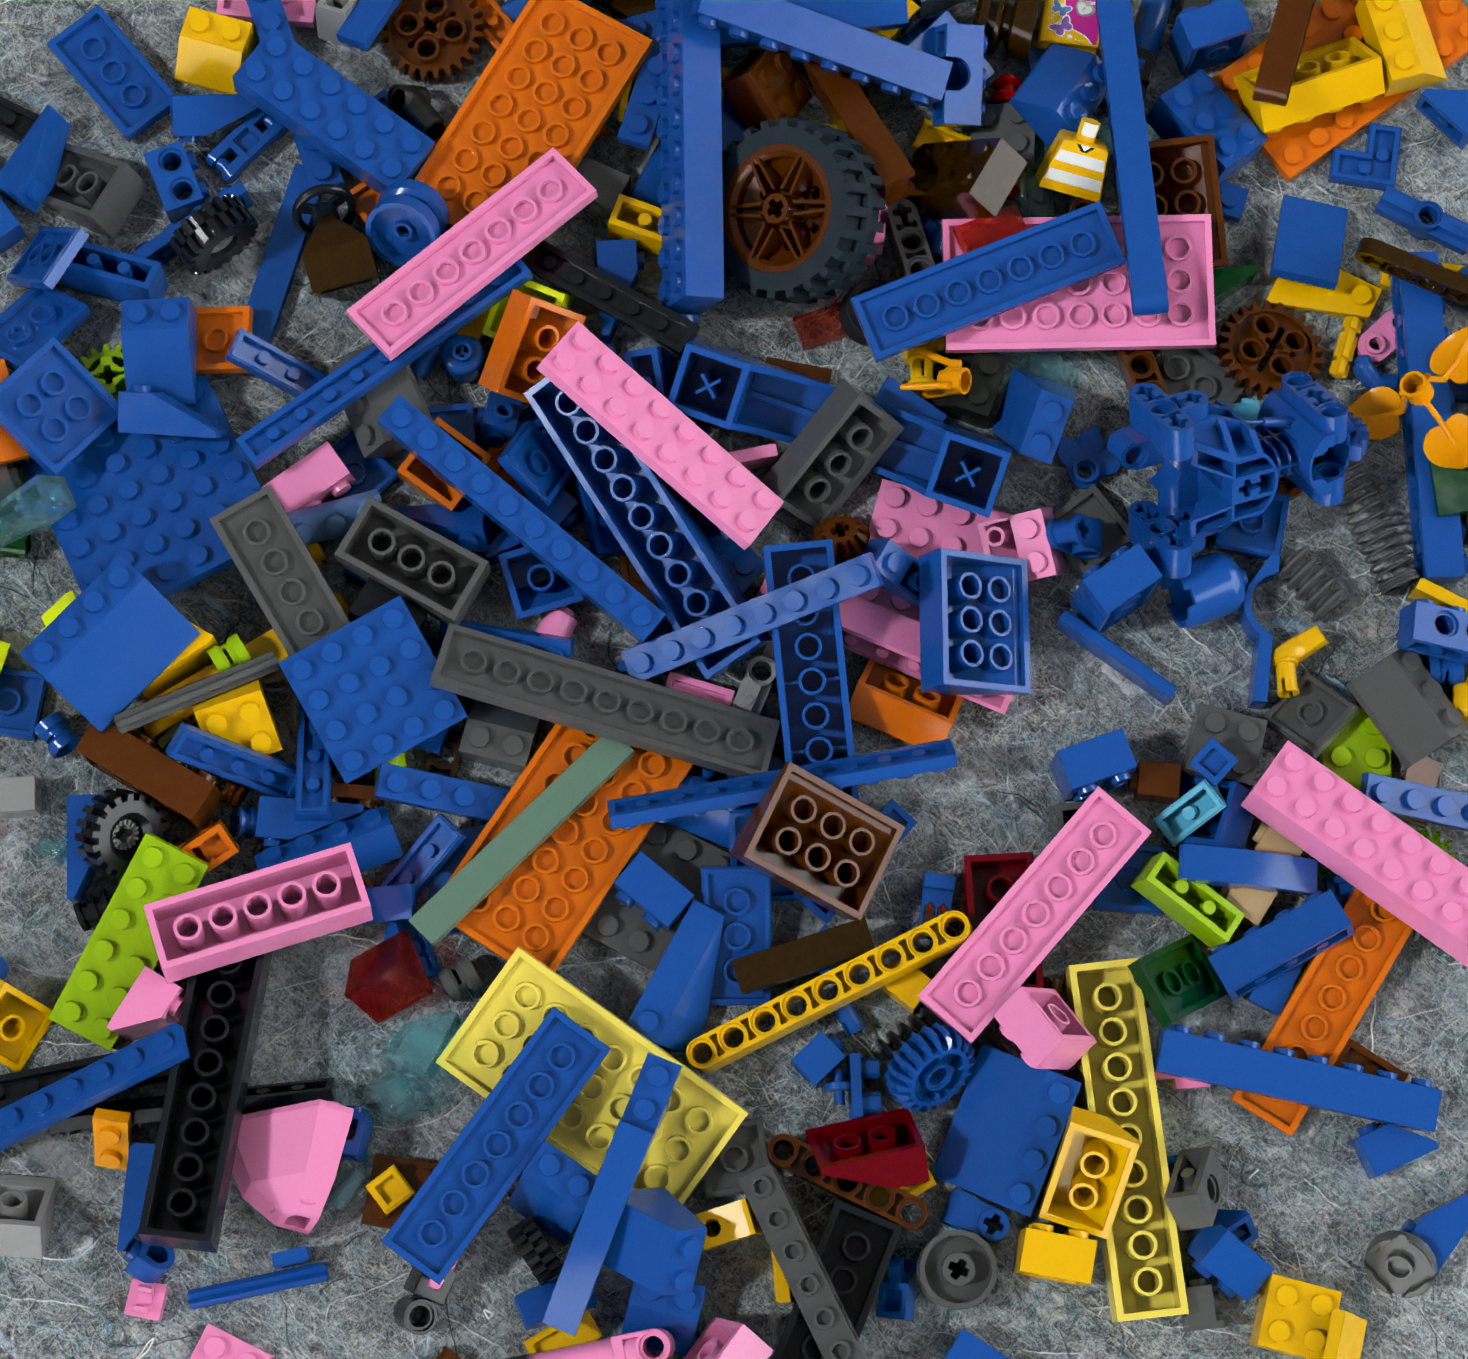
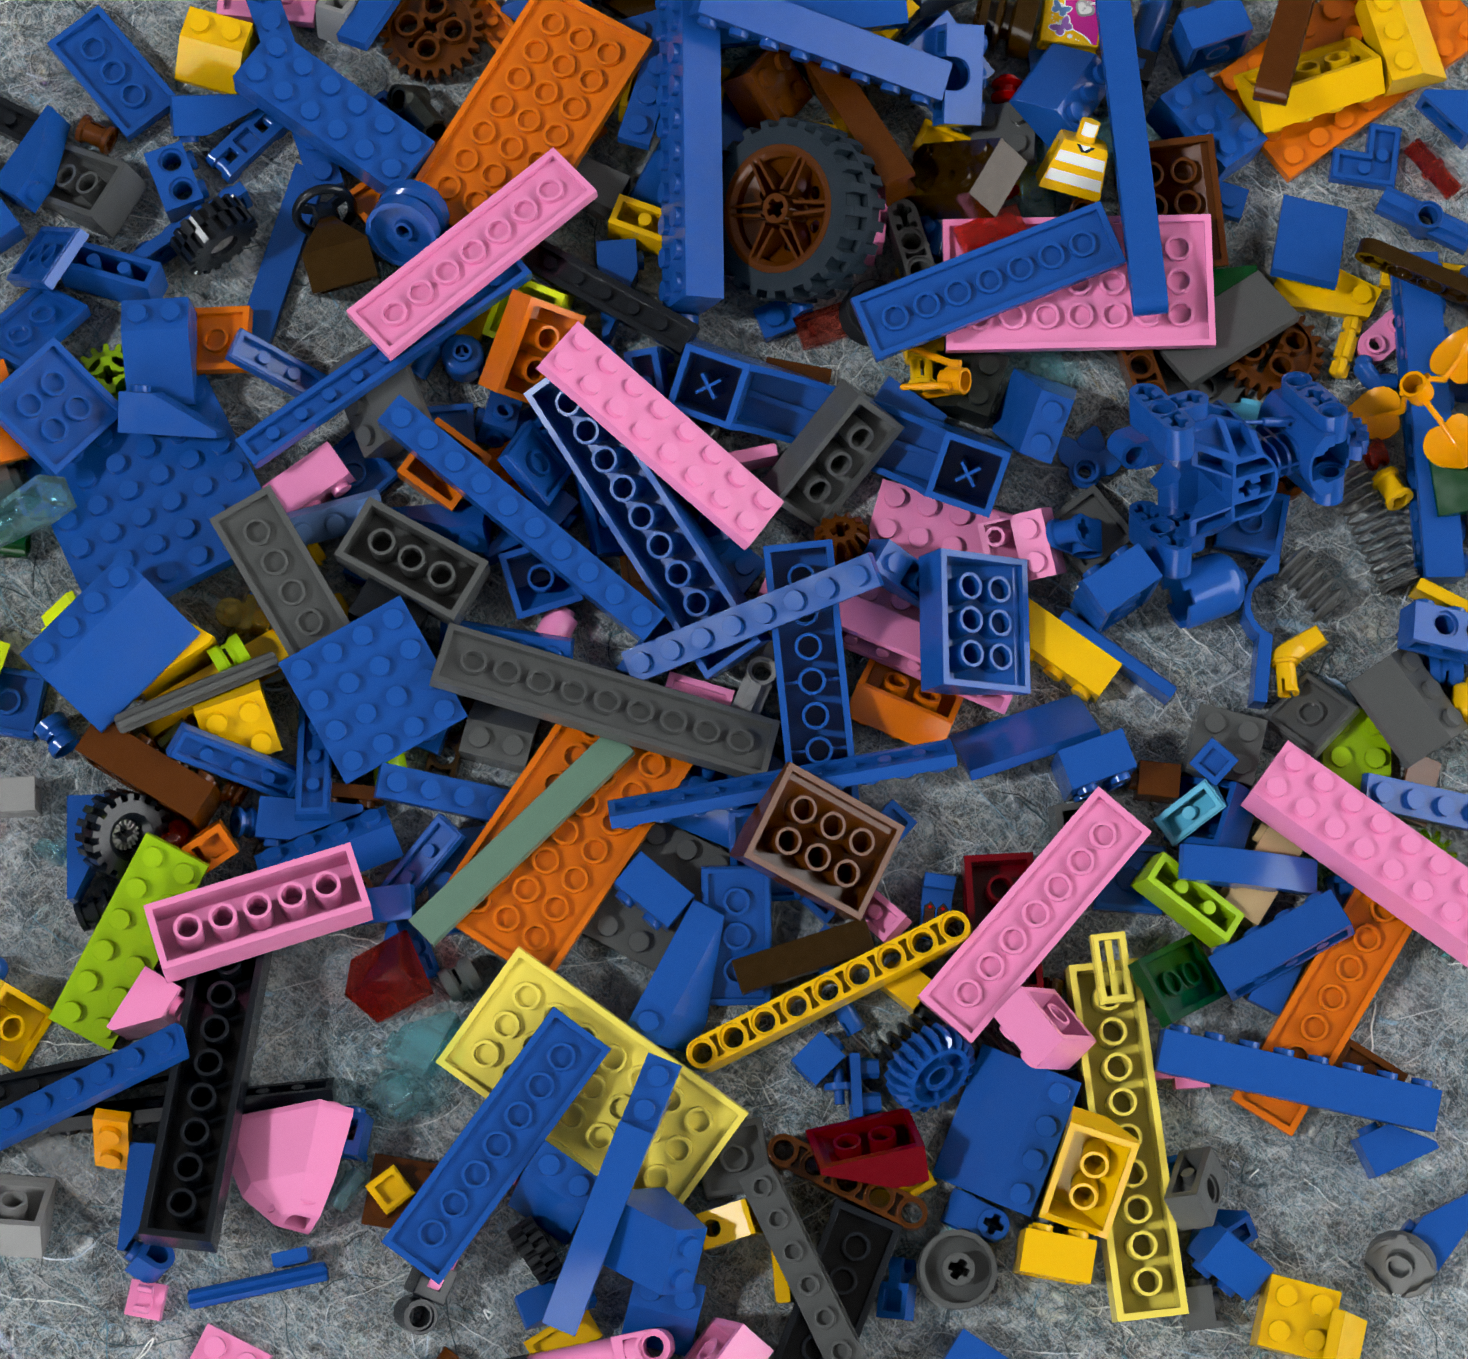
(96, 134): none -> reddish brown bush
(178, 833): none -> clear red arm
(244, 615): none -> clear yellow hips
(777, 318): none -> blue plate
(885, 918): none -> bright pink plate
(1024, 736): none -> blue tile
(1069, 655): none -> yellow brick
(1115, 998): none -> light yellow tile
(1243, 321): none -> dark grey tile
(1376, 455): none -> clear red bush
(1392, 488): none -> yellow bush
(1432, 169): none -> clear red pin

